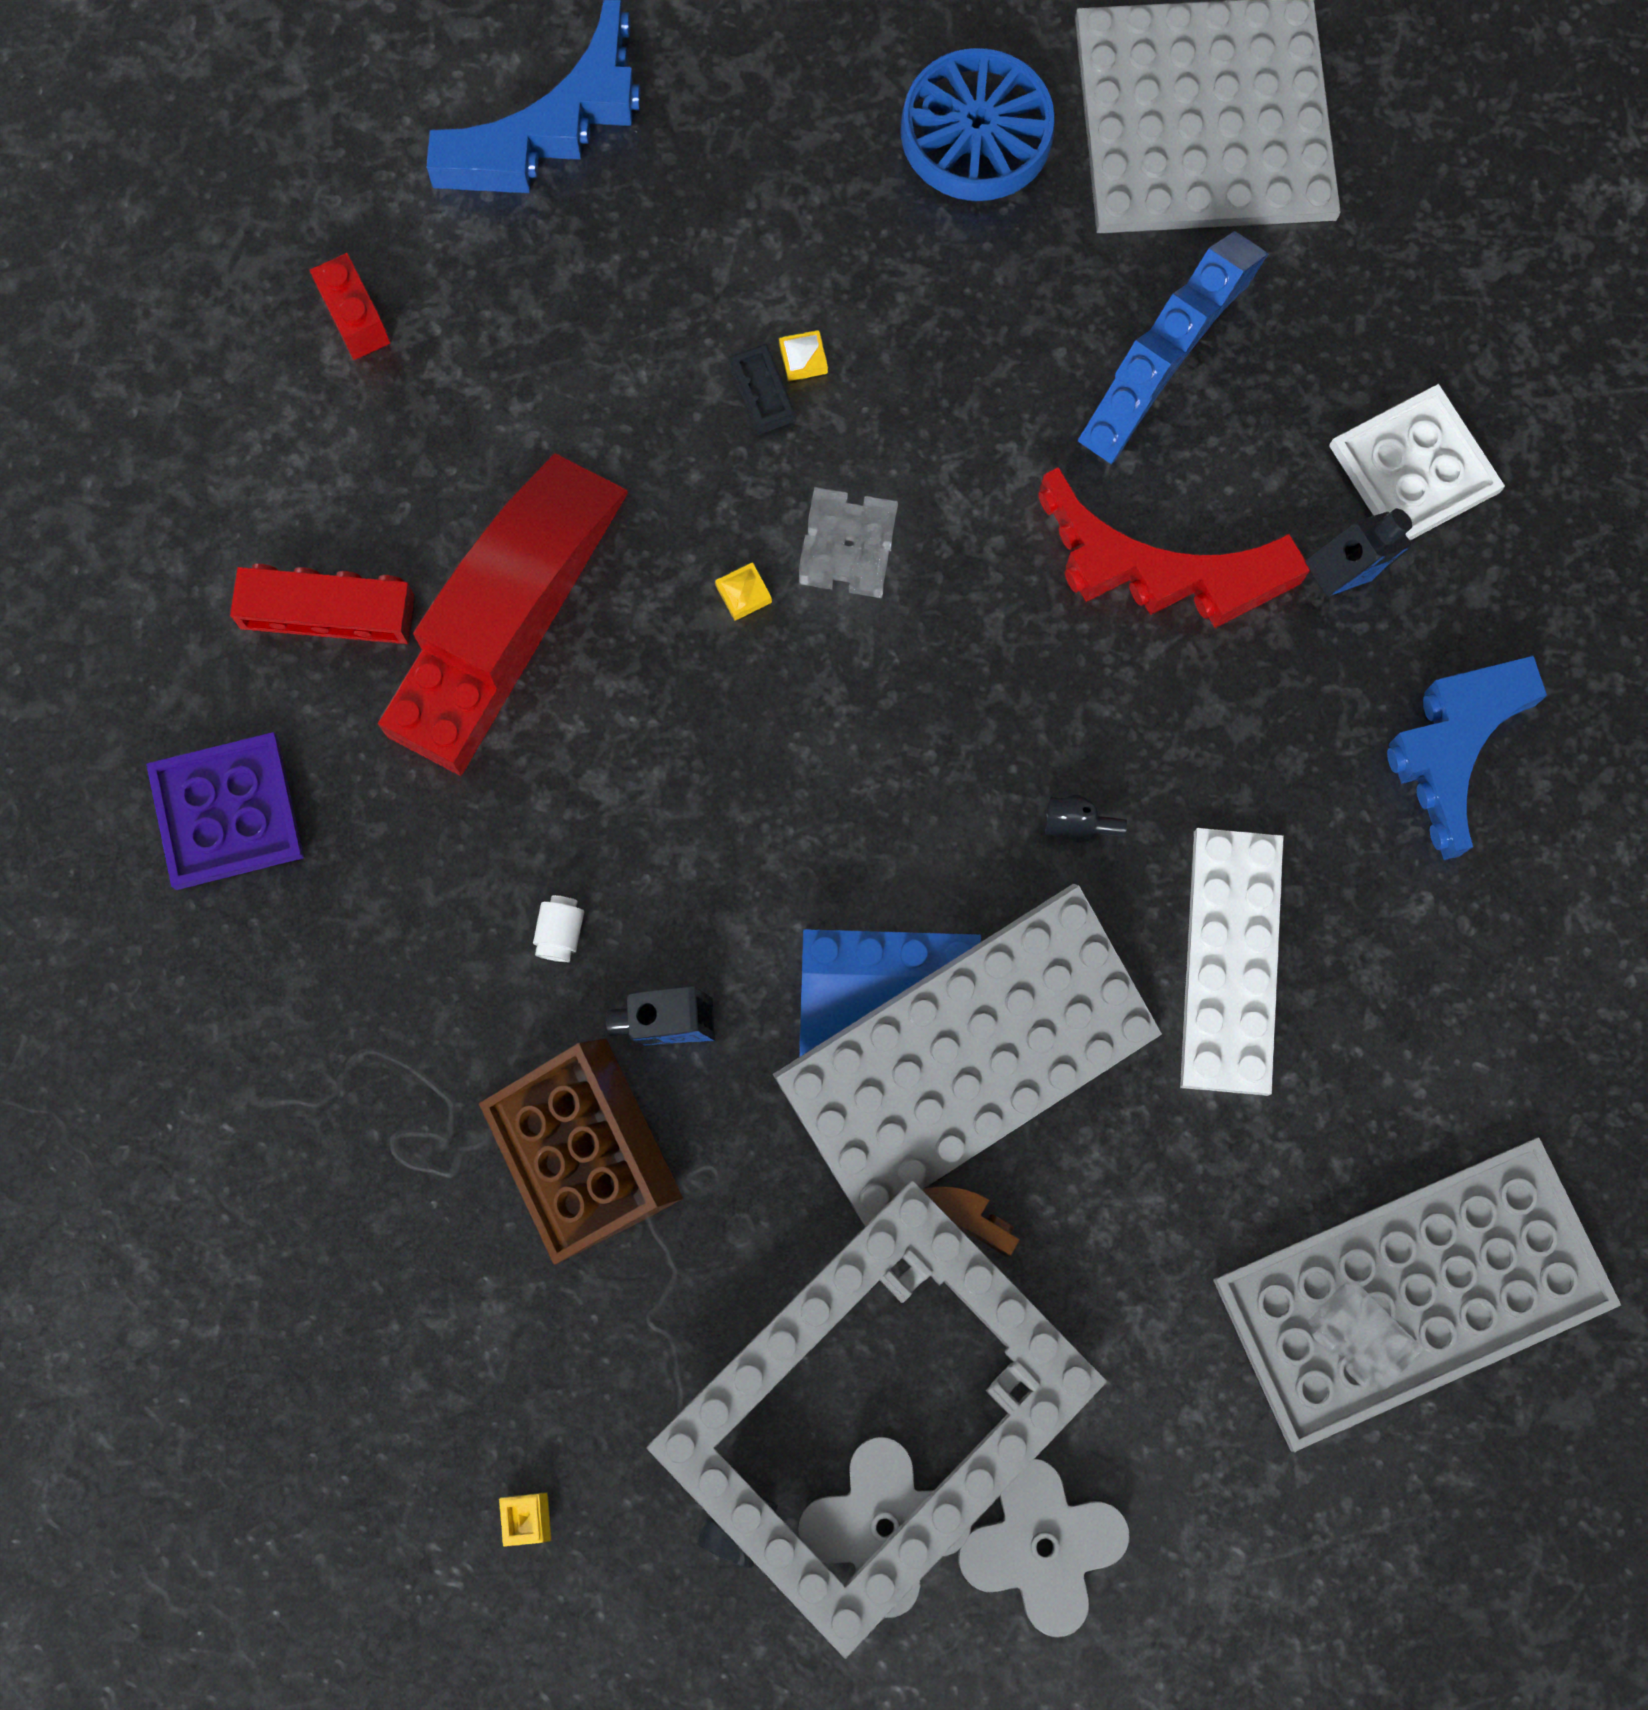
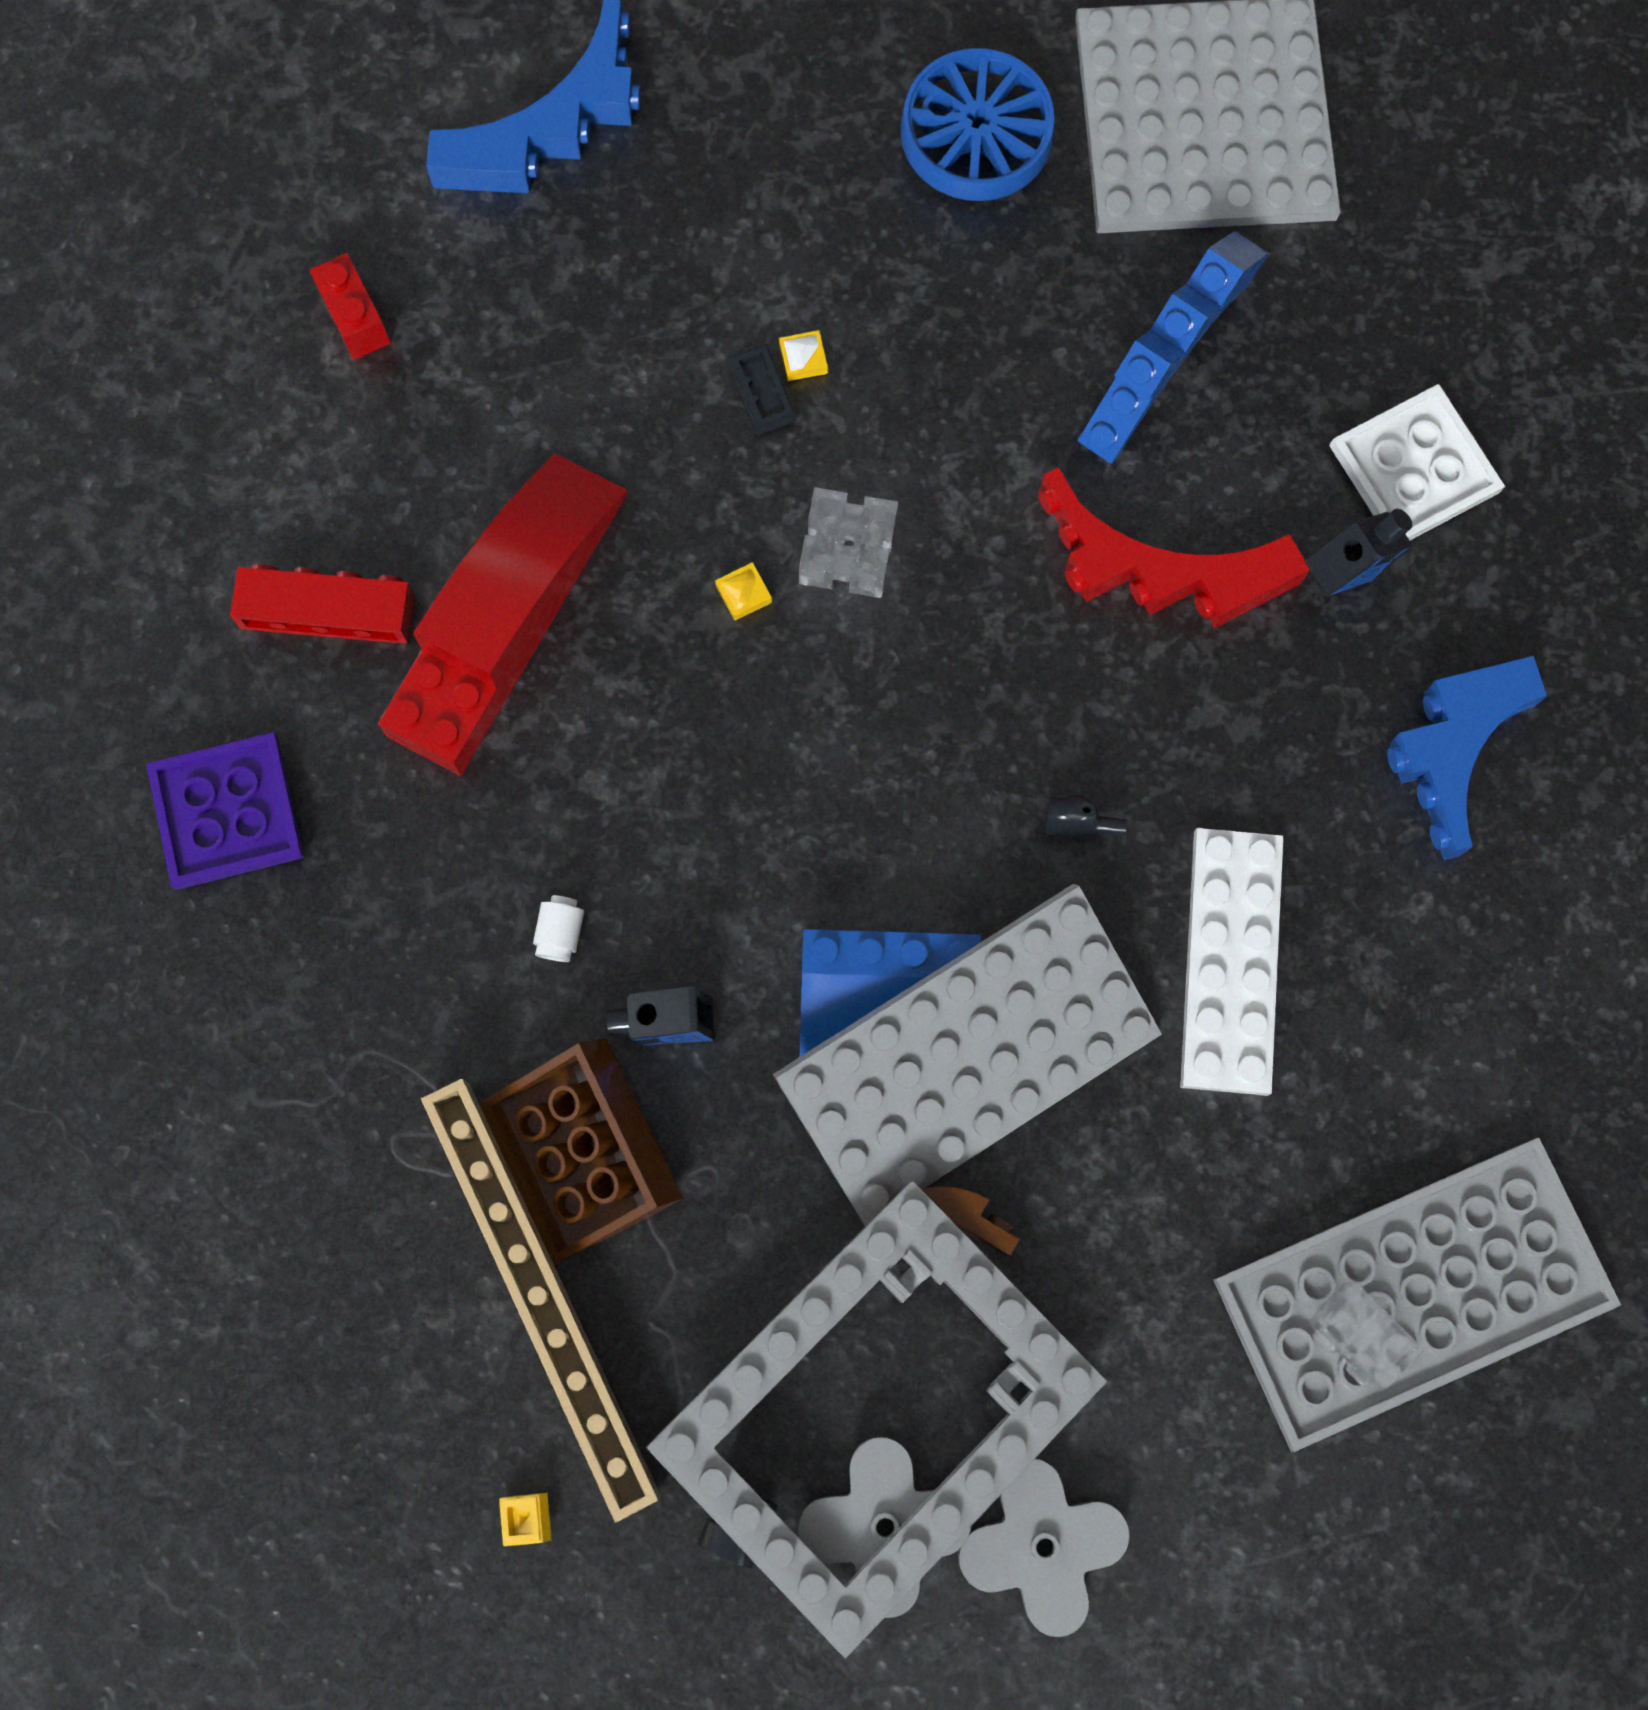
(541, 1300): none -> tan brick

